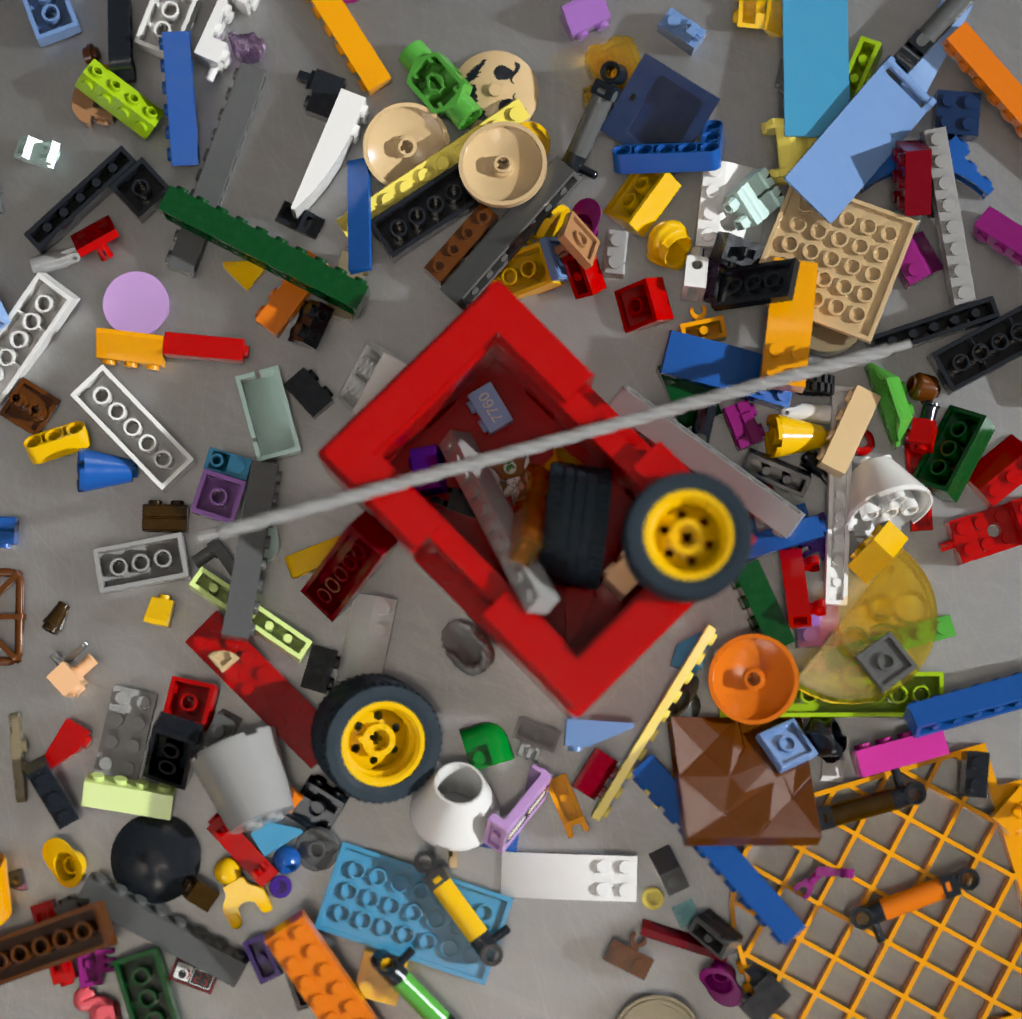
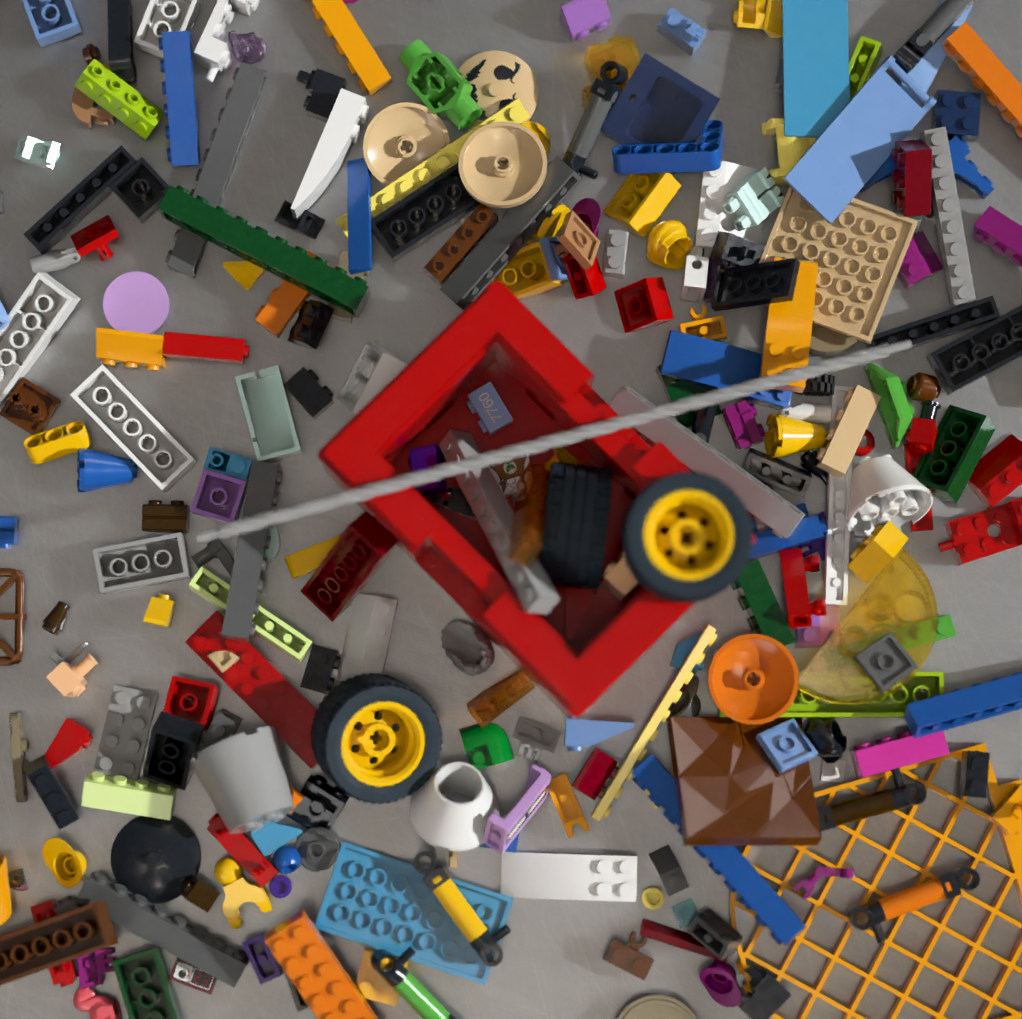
(499, 697): none -> clear orange slope

